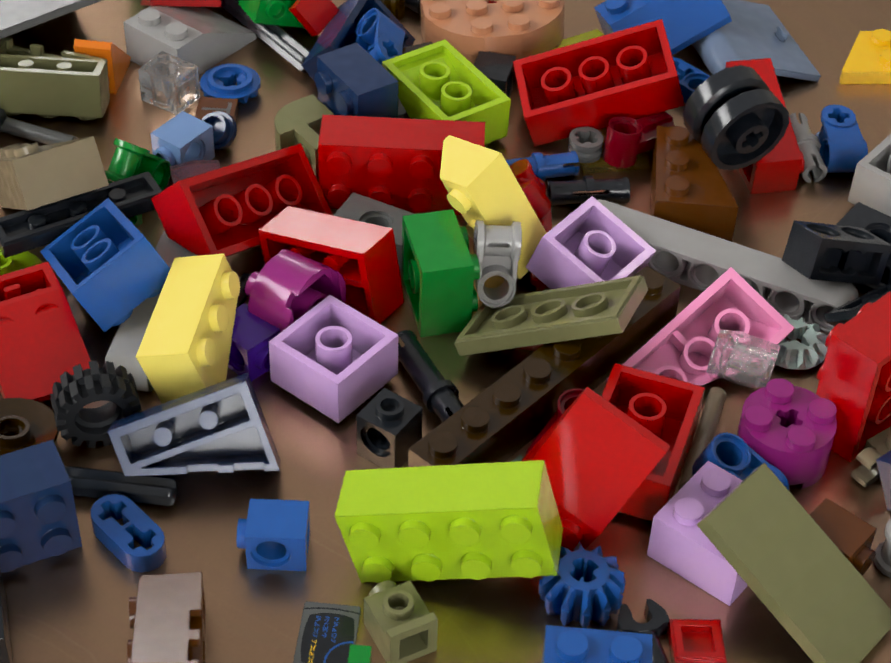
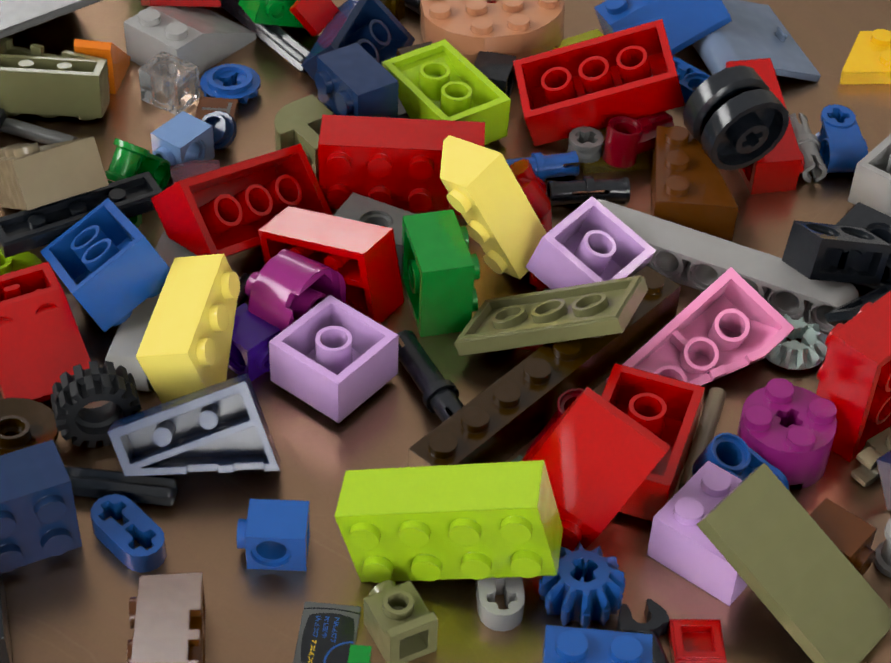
(380, 35): blue piece -> none
(388, 429): black brick -> none
(498, 254): light grey piece -> none
(514, 599): none -> light grey beam
(743, 358): clear brick -> none

